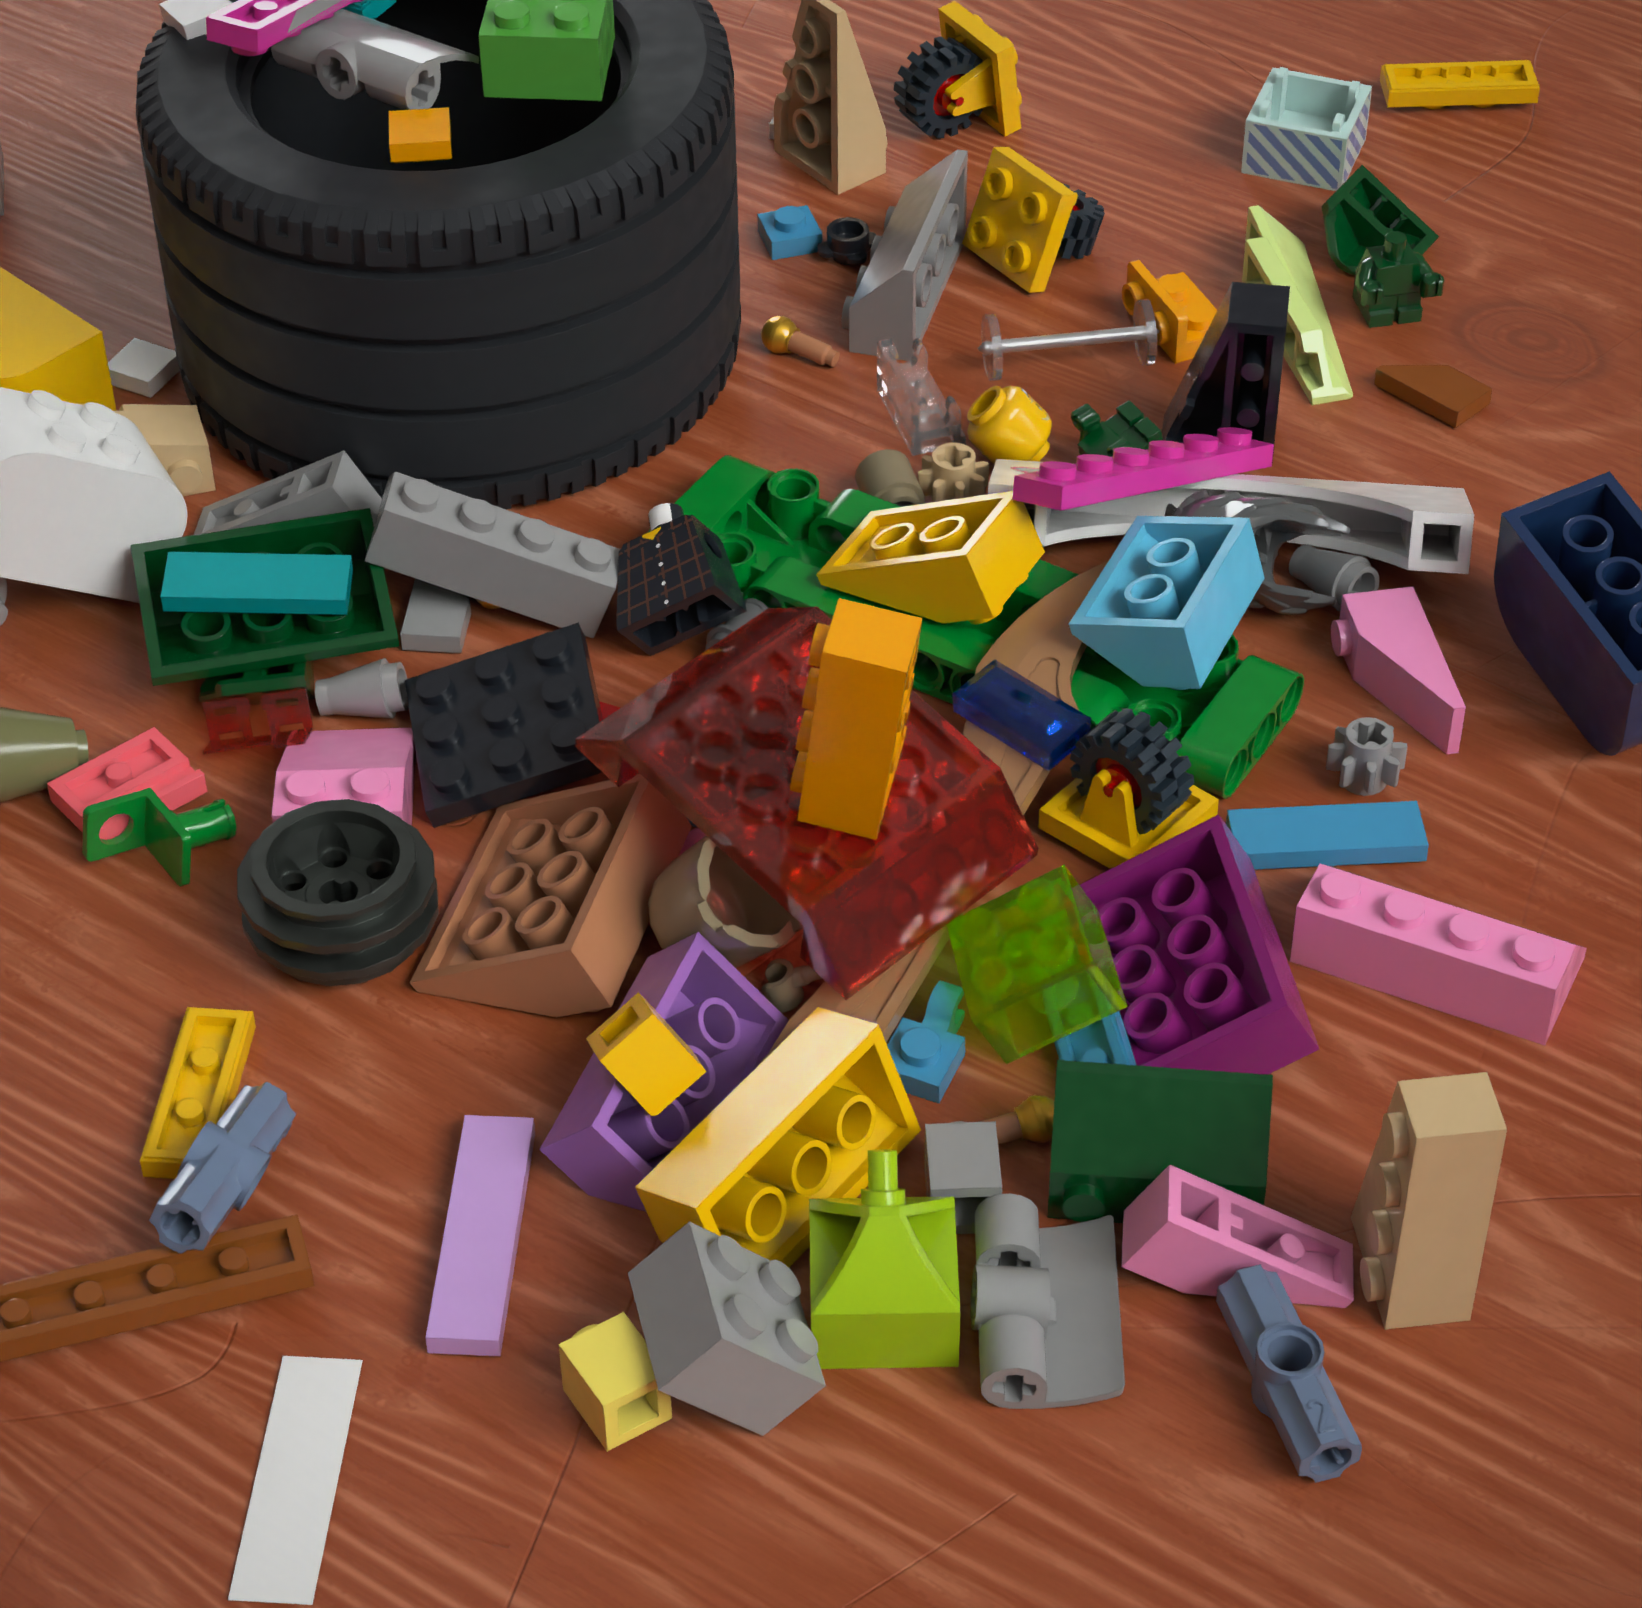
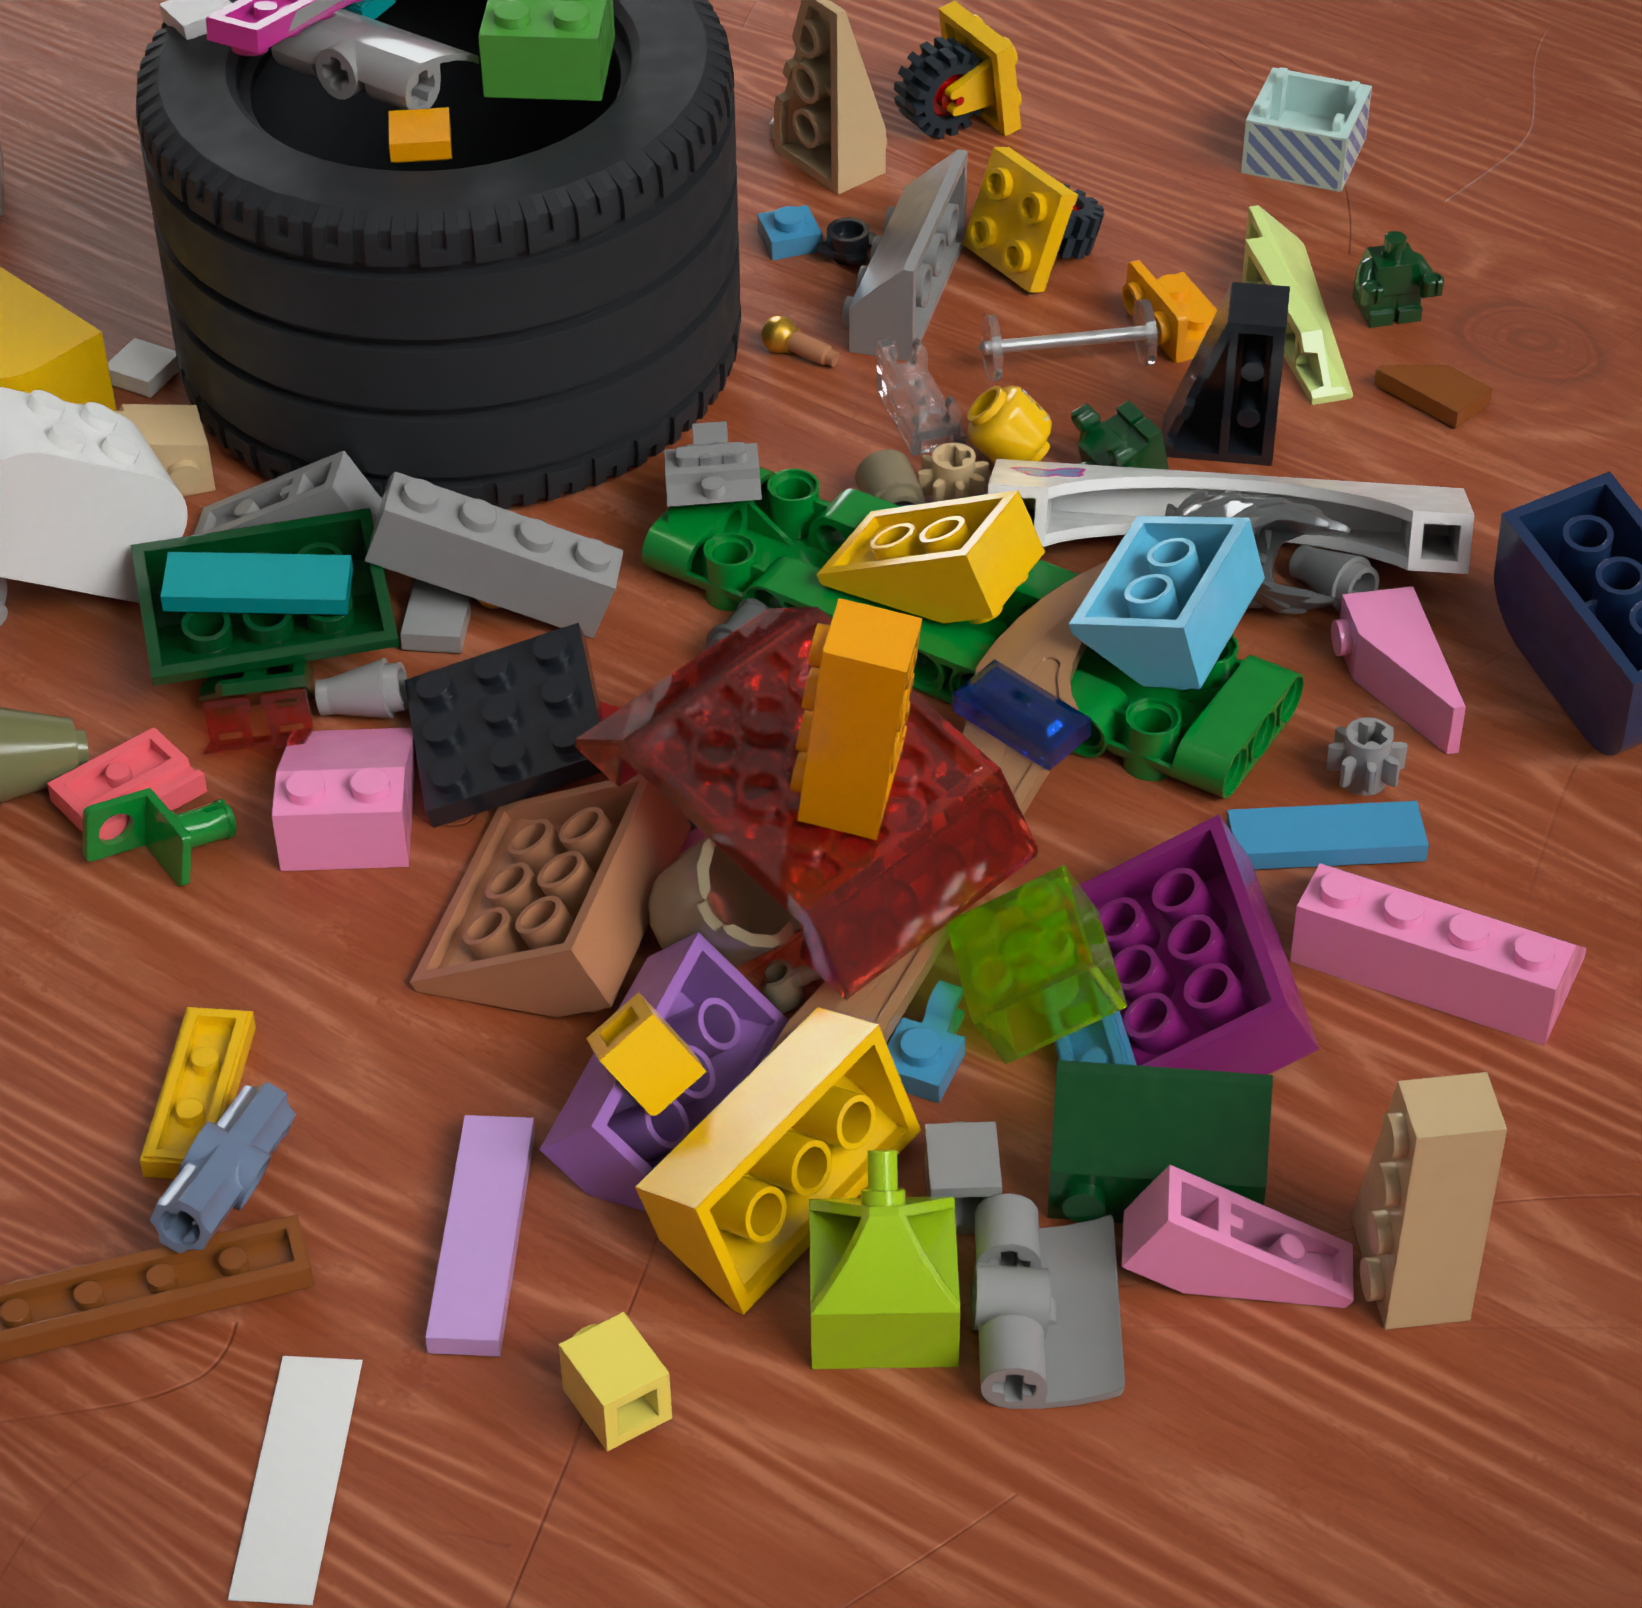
(337, 892): pearl dark grey wheel -> none
(674, 582): black torso -> none
(712, 469): none -> light grey piece
(726, 1329): light grey brick -> none
(1029, 1121): pearl gold piece -> none
(1125, 791): plate -> none
(1142, 471): dark pink plate -> none
(1288, 1374): sand blue piece -> none
(1362, 215): dark green slope -> none
(1459, 84): yellow plate -> none

